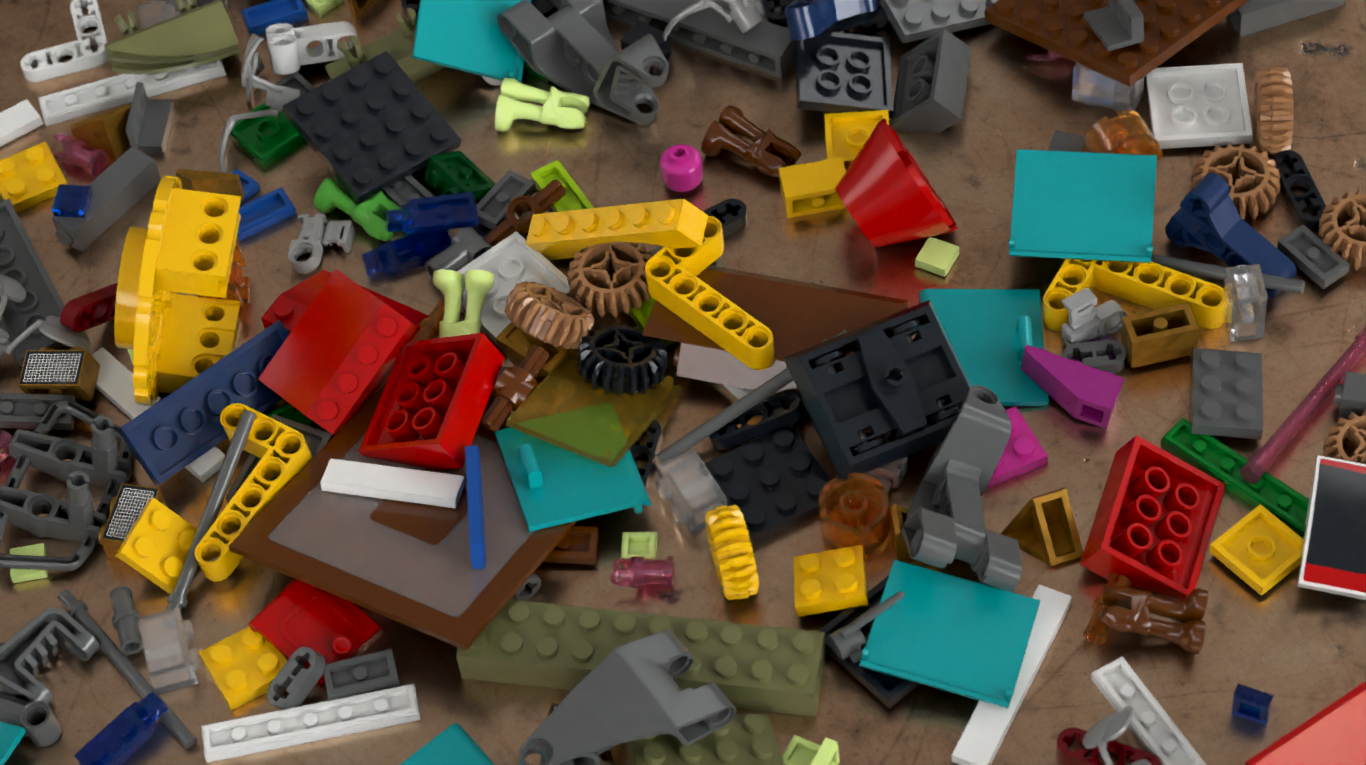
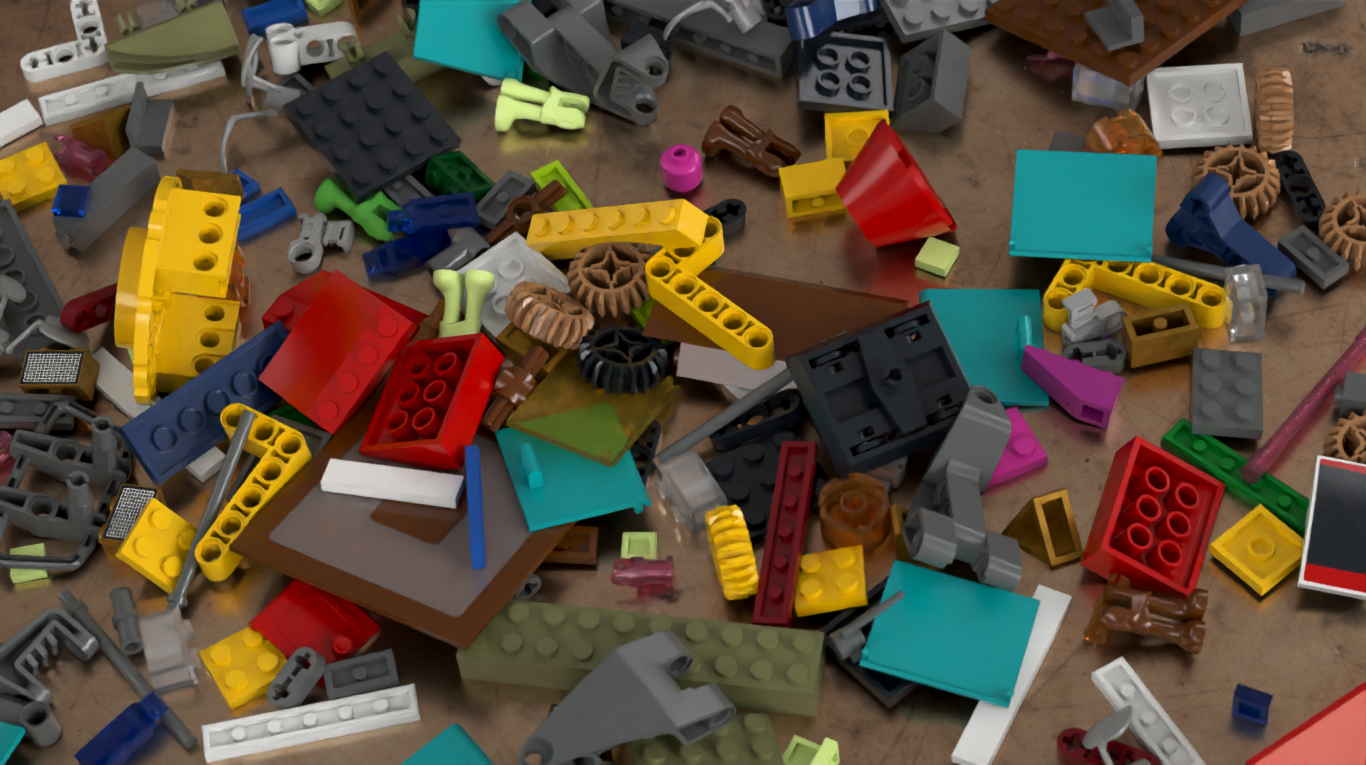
(266, 137): green tile -> none
(785, 534): none -> dark red plate

